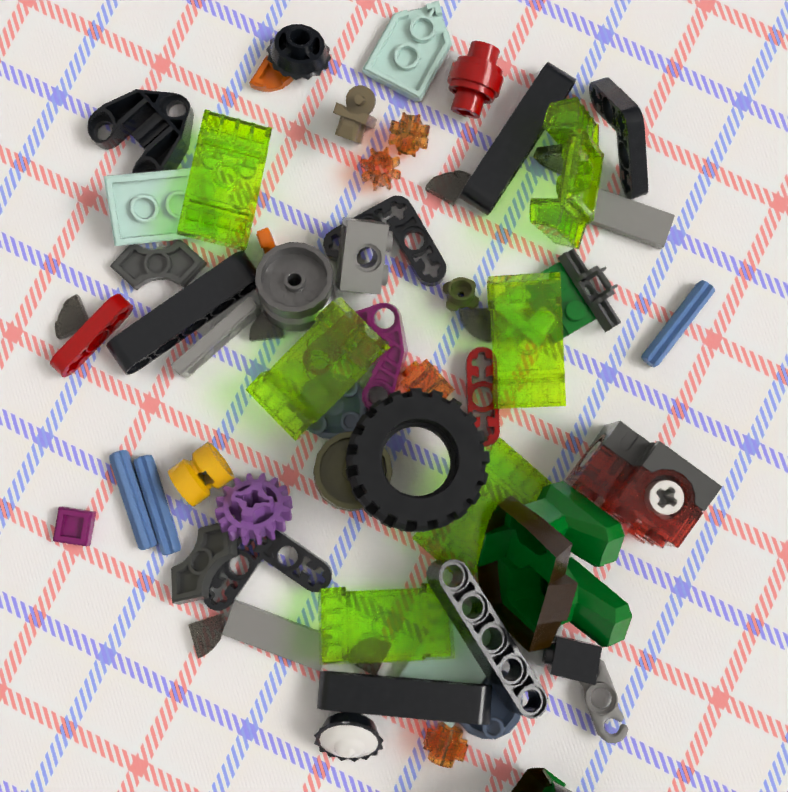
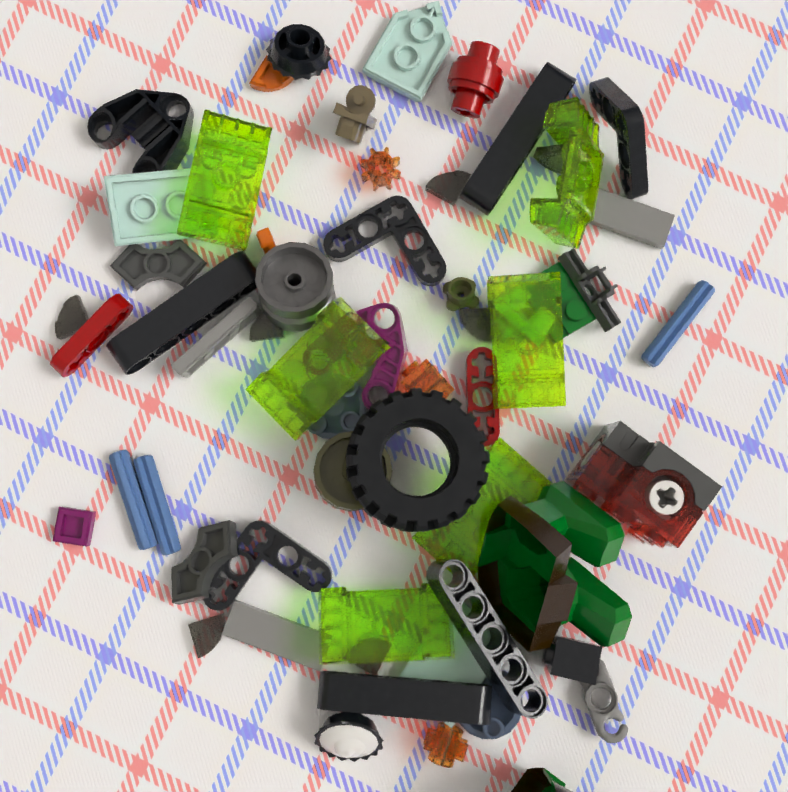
(188, 474): yellow wheel -> none
(255, 507): medium lavender gear -> none
(355, 236): light grey brick -> none
(409, 134): clear orange gear -> none

